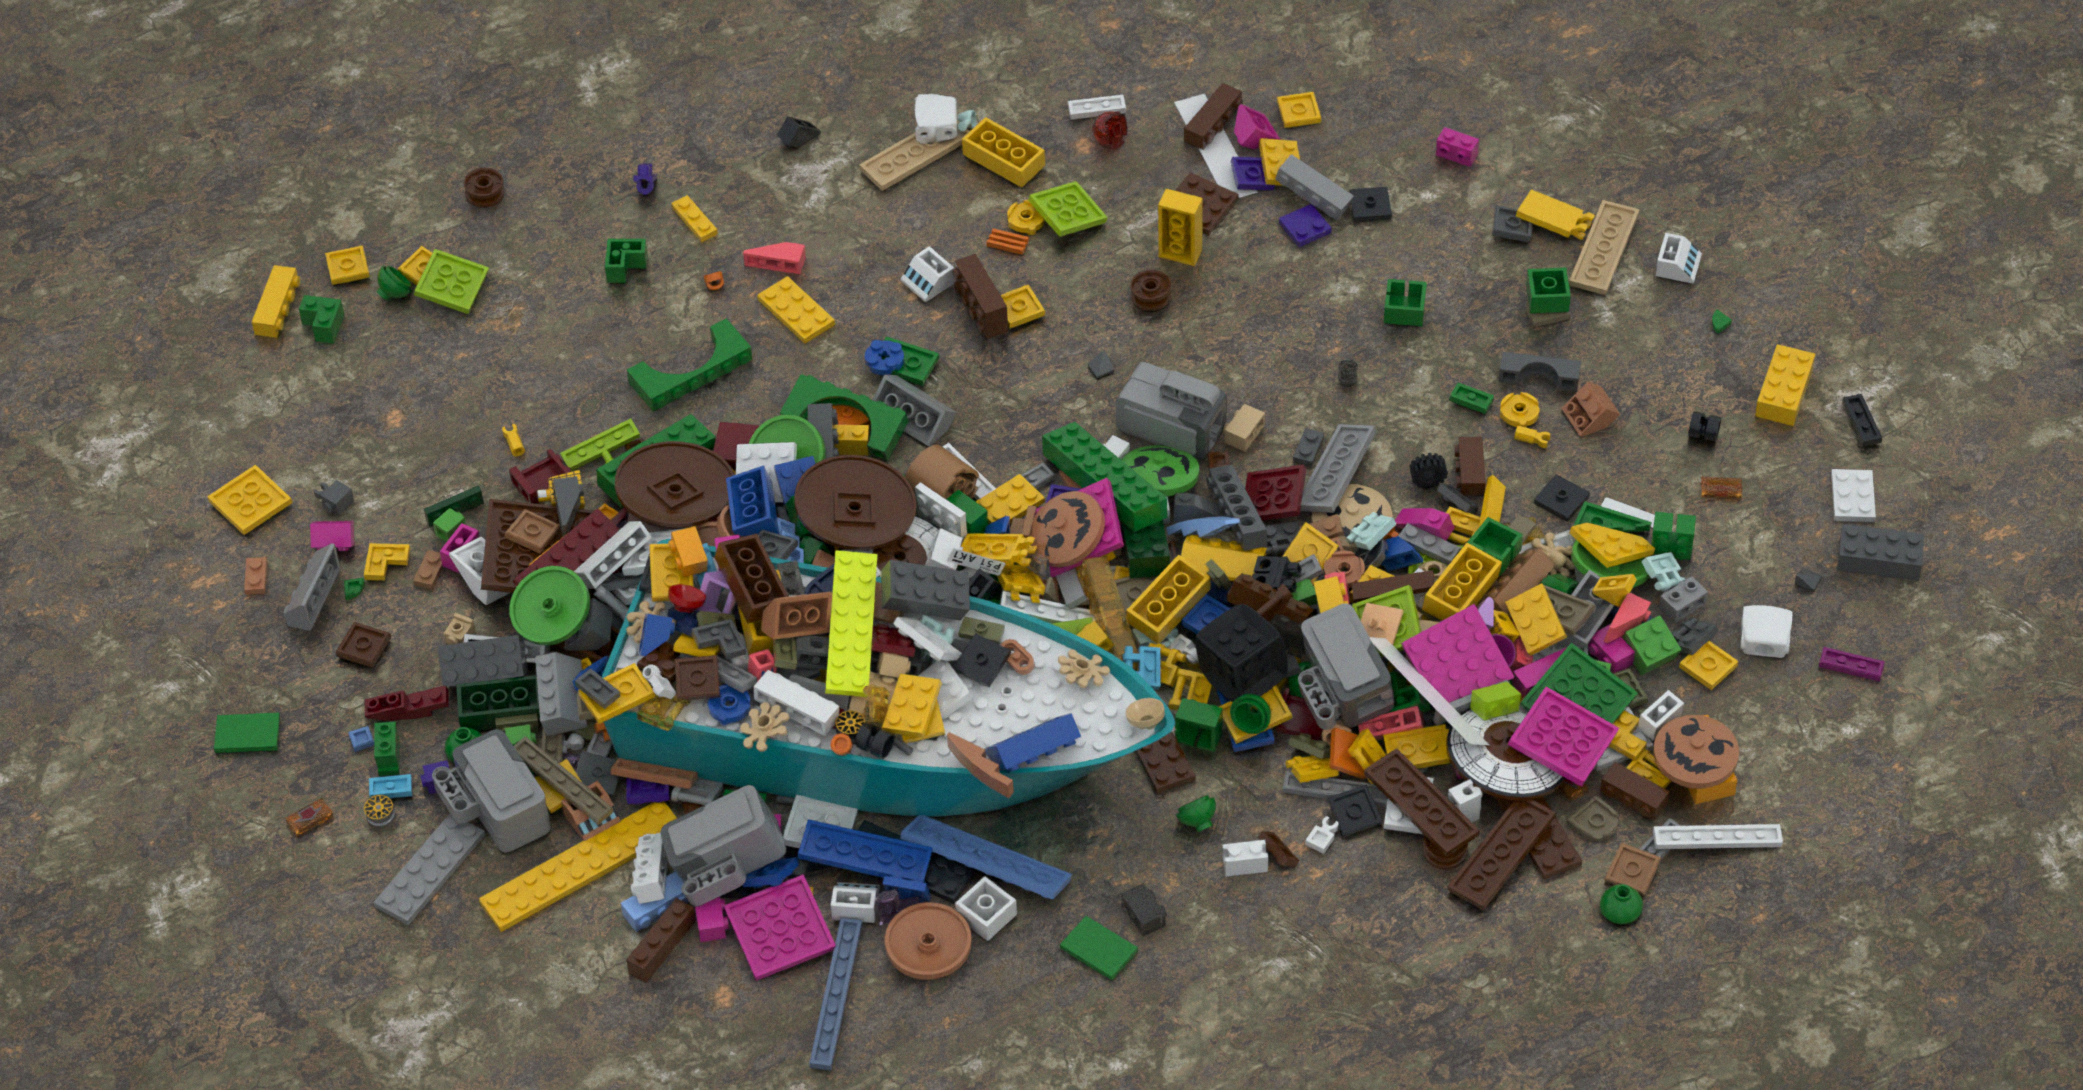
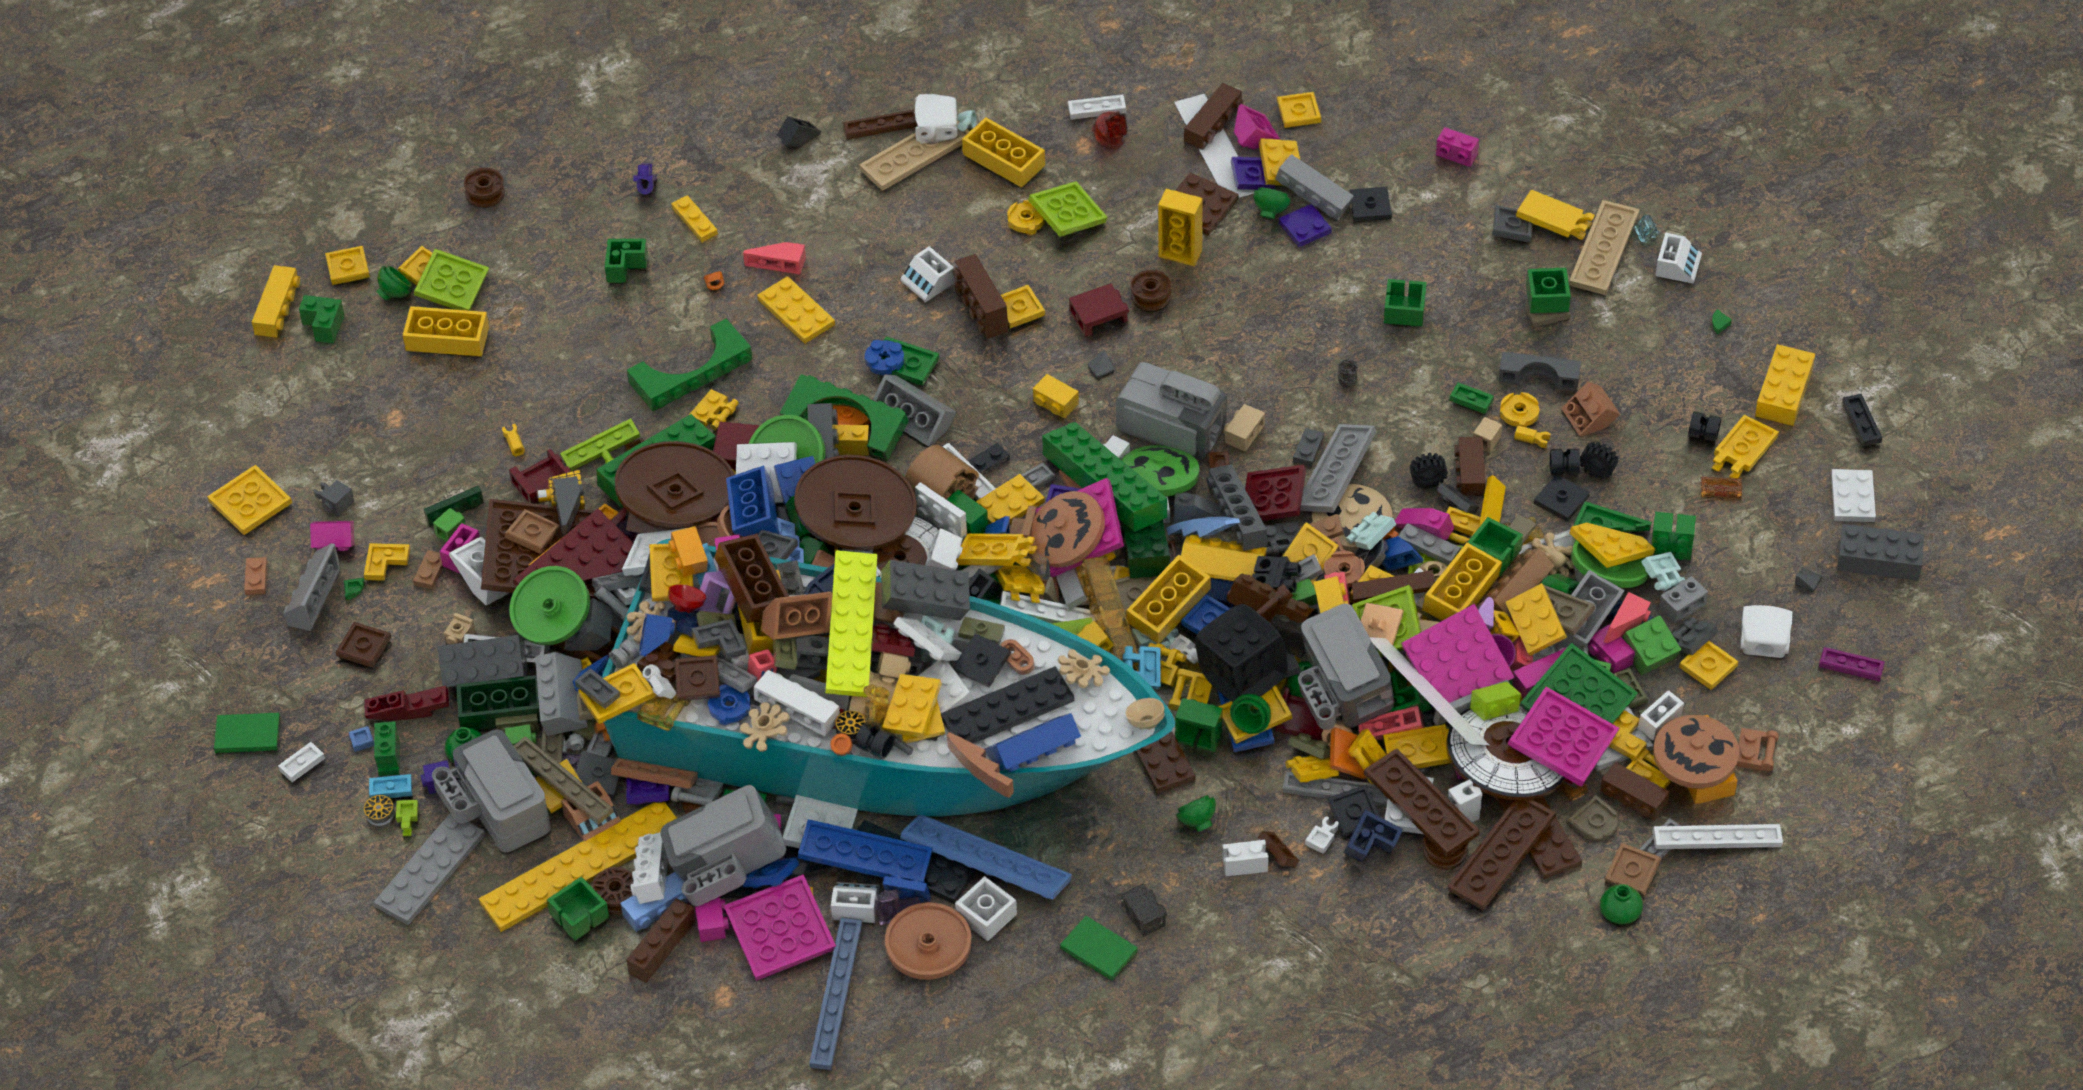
(301, 762): none -> white plate
(309, 816): clear orange tile -> none
(406, 814): none -> lime plate
(445, 331): none -> yellow brick
(578, 908): none -> green piece
(613, 554): white brick -> none
(614, 879): none -> reddish brown wheel
(623, 654): none -> light grey wheel
(710, 406): none -> yellow plate
(880, 124): none -> reddish brown tile
(975, 561): white sticker -> none
(990, 459): none -> black plate
(1008, 239): orange tile -> none
(1008, 706): none -> black plate
(1055, 396): none -> yellow brick
(1097, 307): none -> dark red panel
(1218, 575): olive plate -> none
(1270, 202): none -> green piece
(1372, 831): none -> dark blue brick
(1490, 431): none -> tan brick
(1564, 461): none -> black wheel
(1598, 460): none -> black tyre
(1614, 588): yellow slope -> none
(1626, 509): white sticker -> none
(1646, 228): none -> clear light blue tile
(1744, 445): none -> yellow tile
(1749, 749): none -> nougat plate

